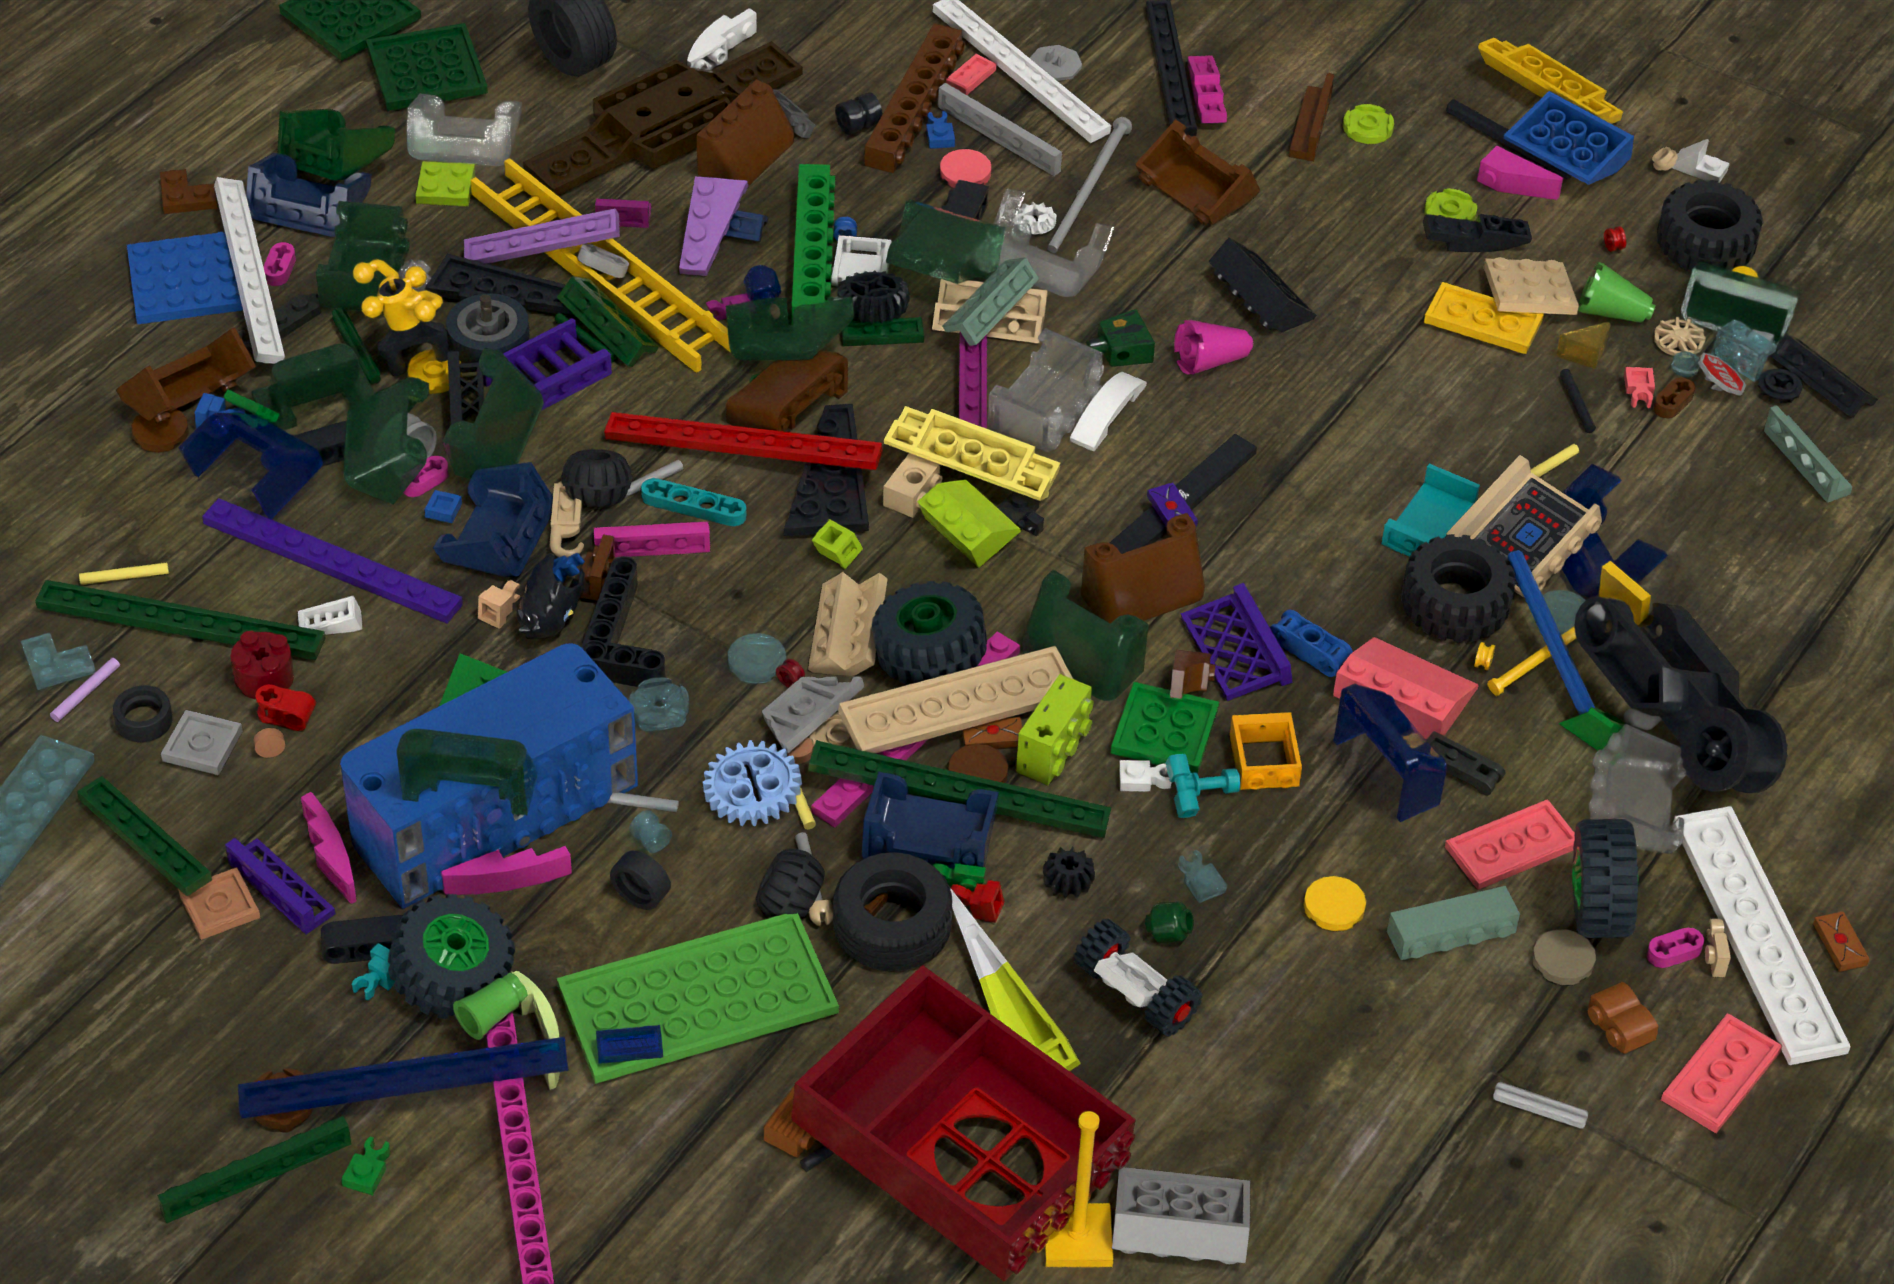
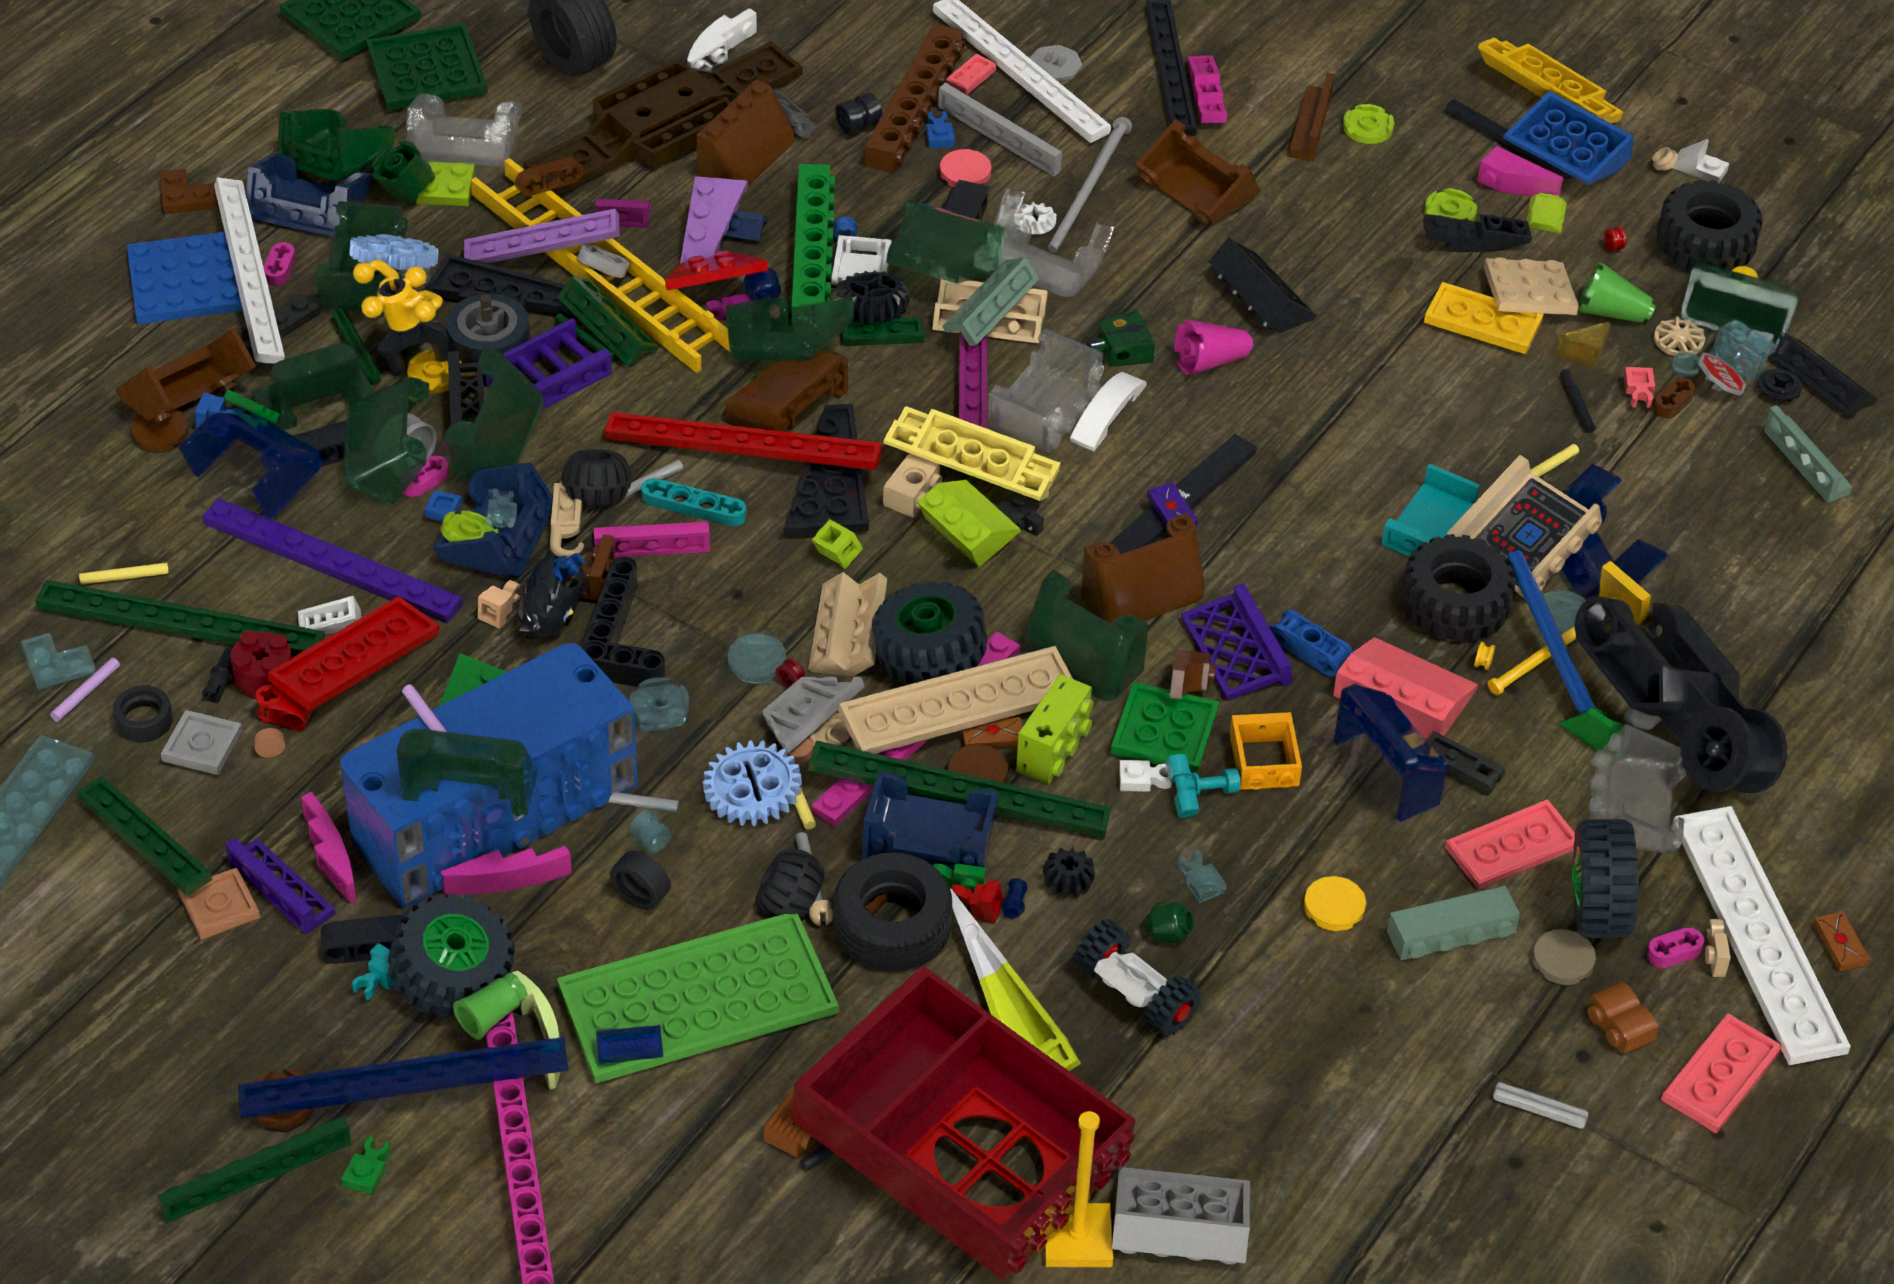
(220, 676): none -> black axle
(353, 653): none -> red plate
(394, 251): none -> light blue gear
(402, 172): none -> dark green brick
(422, 708): none -> lavender bar
(464, 526): none -> lime tile
(501, 510): none -> clear light blue plate
(565, 172): none -> reddish brown beam
(719, 267): none -> red wing
(1013, 904): none -> clear blue pin
(1546, 212): none -> lime piece

